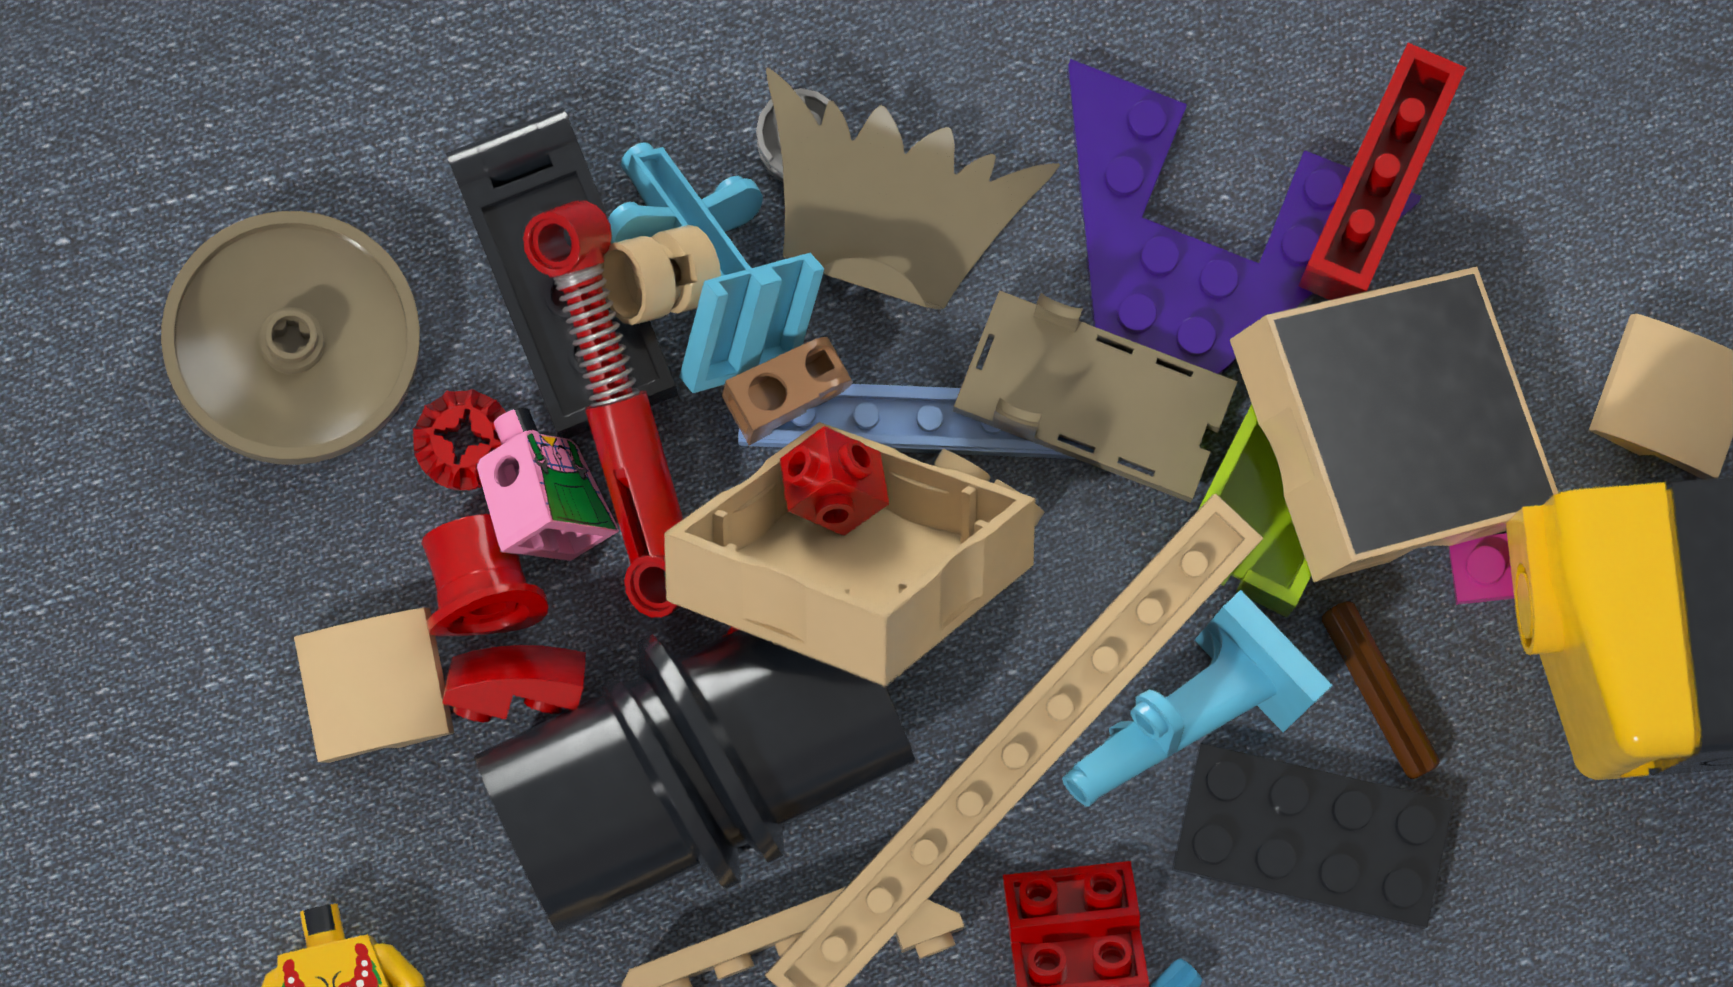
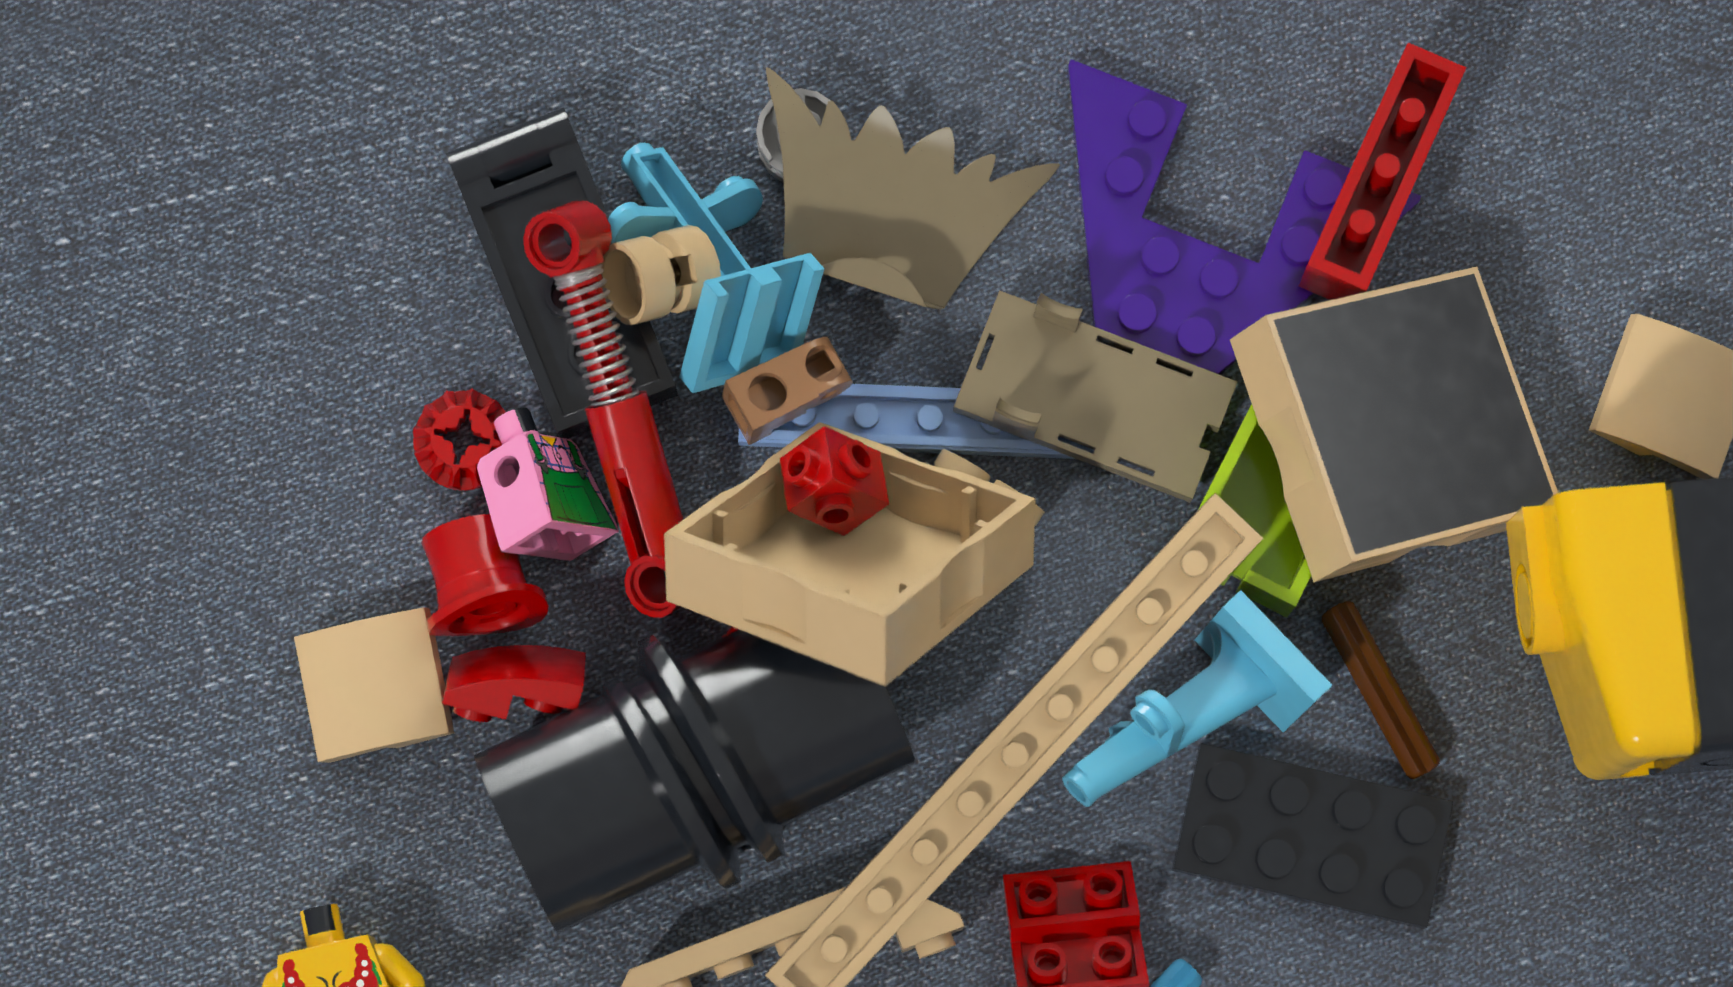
(290, 337): dark tan dish -> none
(1482, 570): dark pink plate -> none

